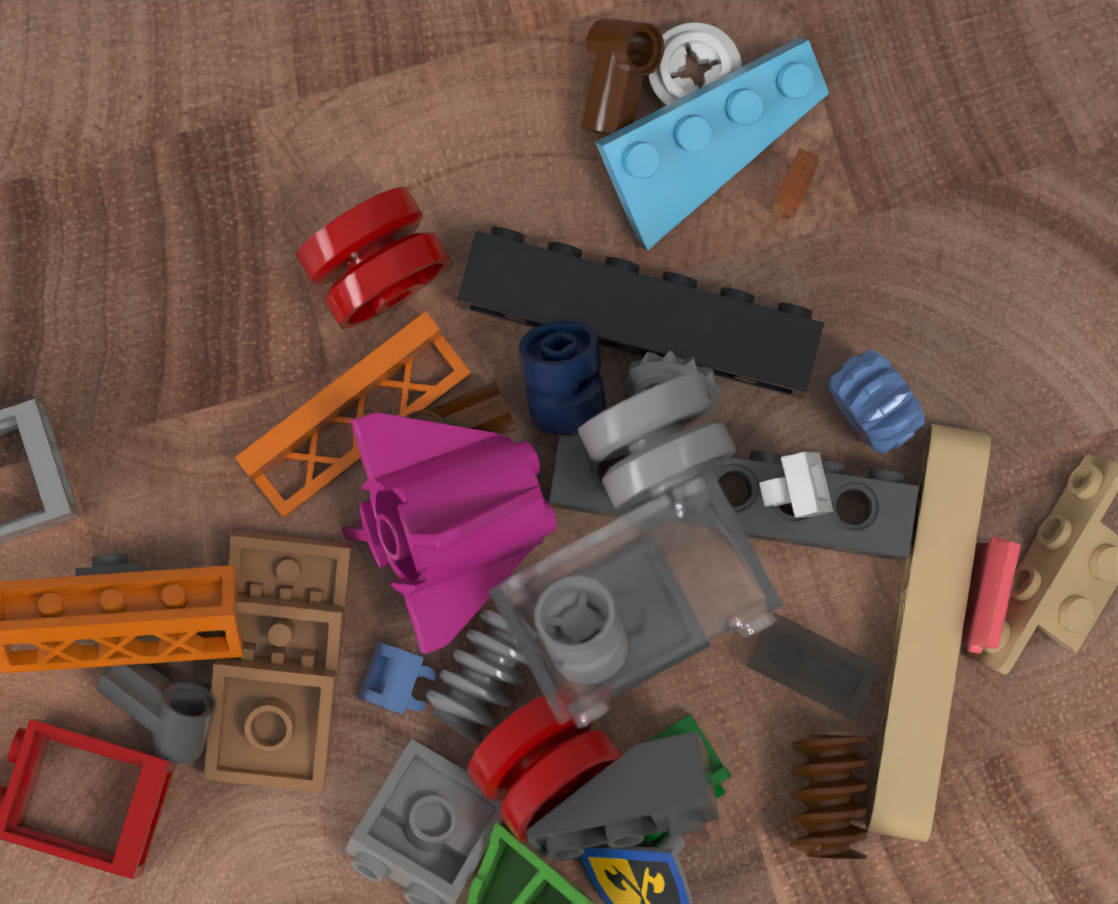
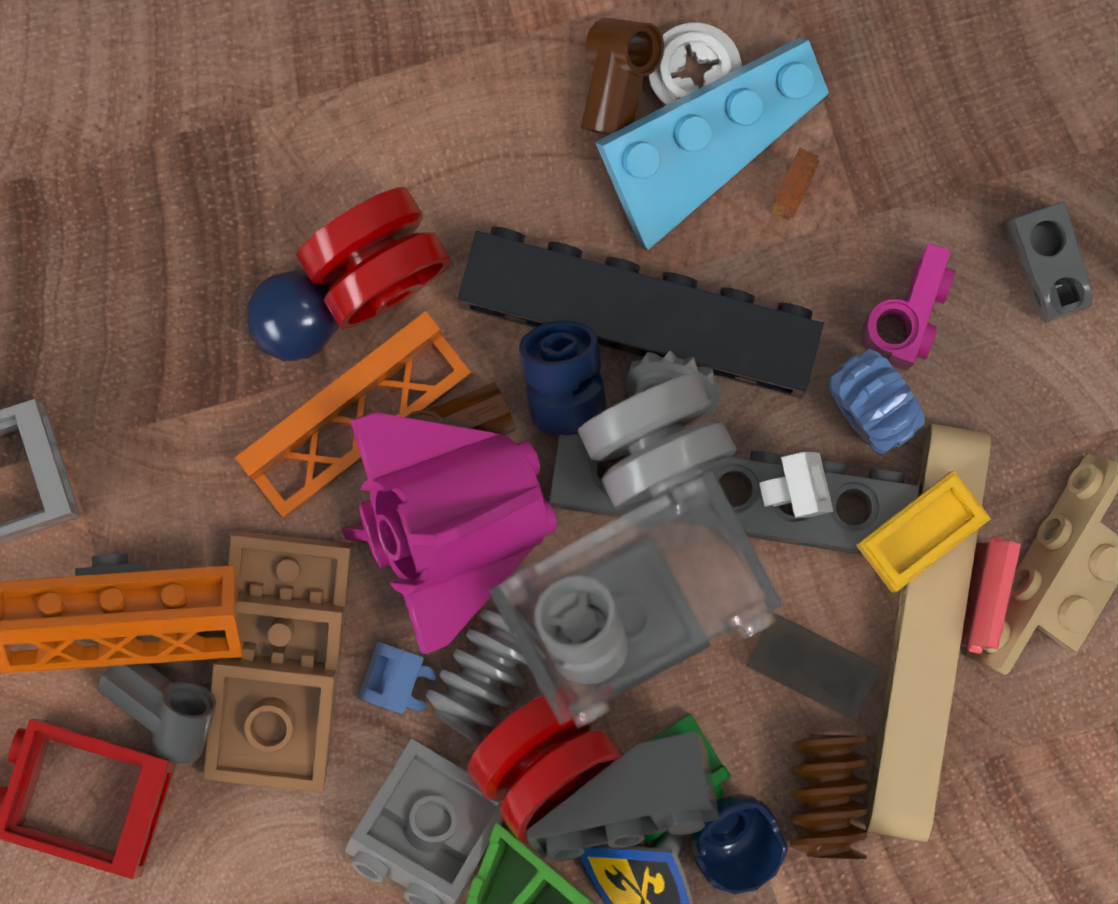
(290, 316): none -> dark blue hair
(741, 847): none -> dark blue hair
(923, 531): none -> yellow tile
(929, 284): none -> dark pink plate
(1050, 261): none -> dark grey leg

